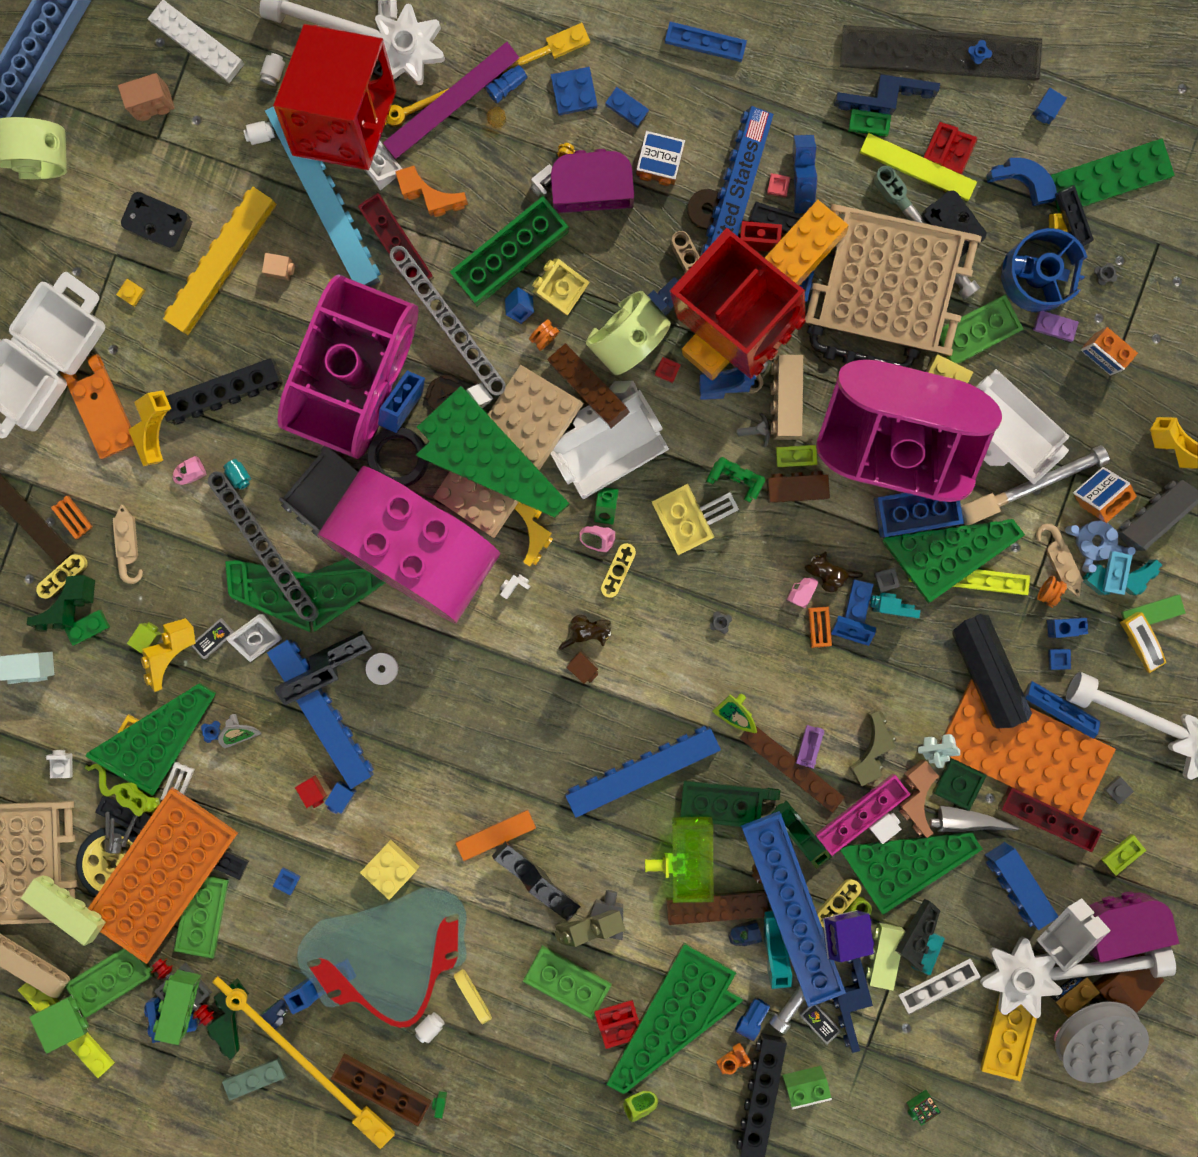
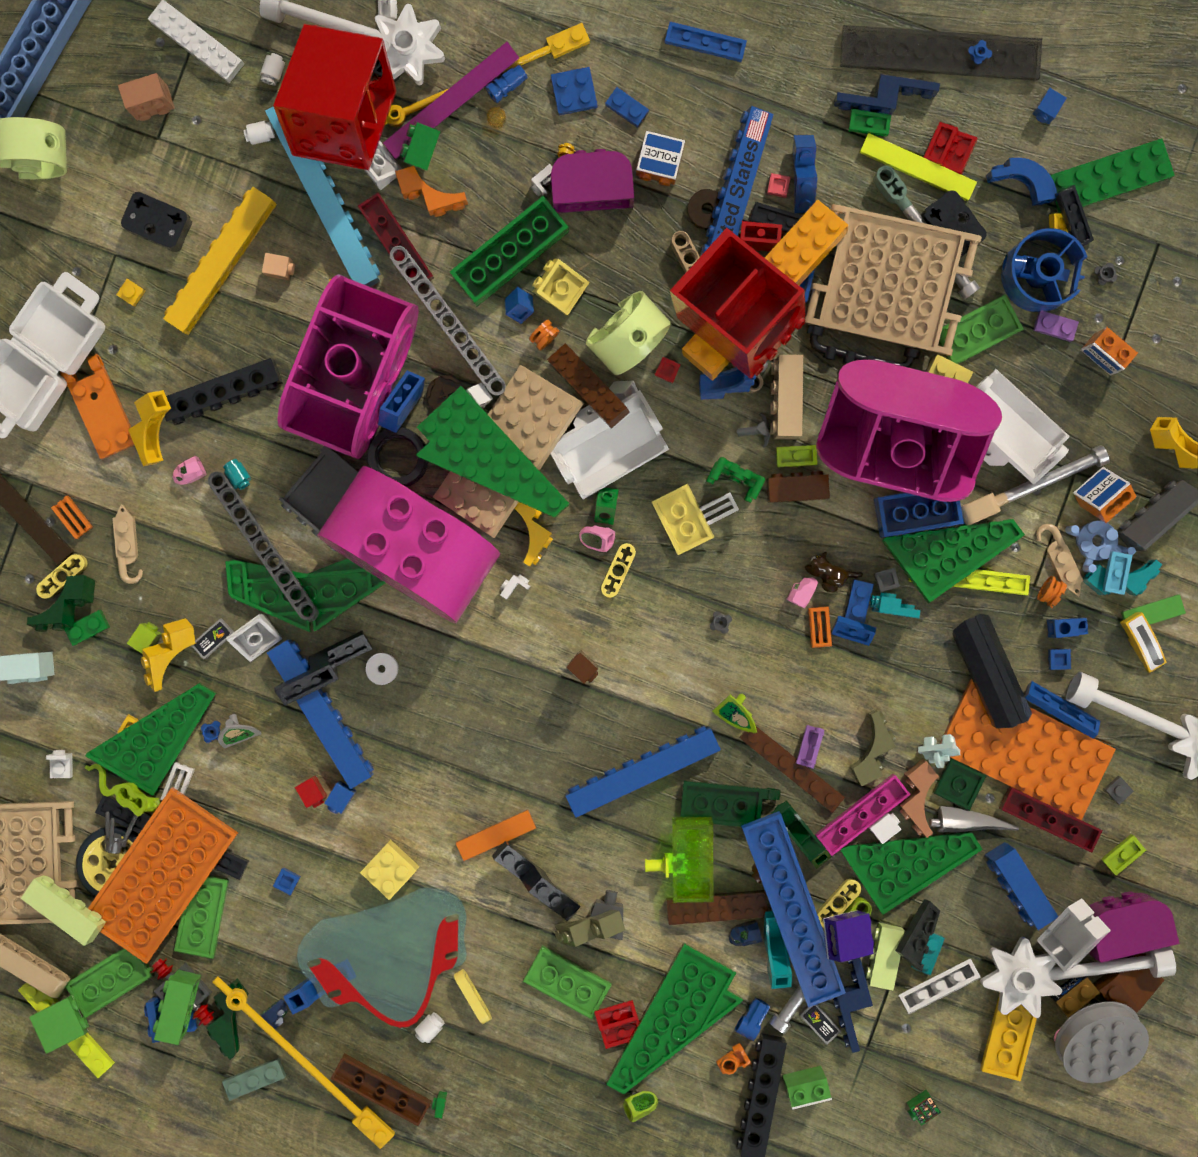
(420, 145): none -> green brick
(584, 630): dark brown animal -> none
(663, 297): dark blue bracket -> none

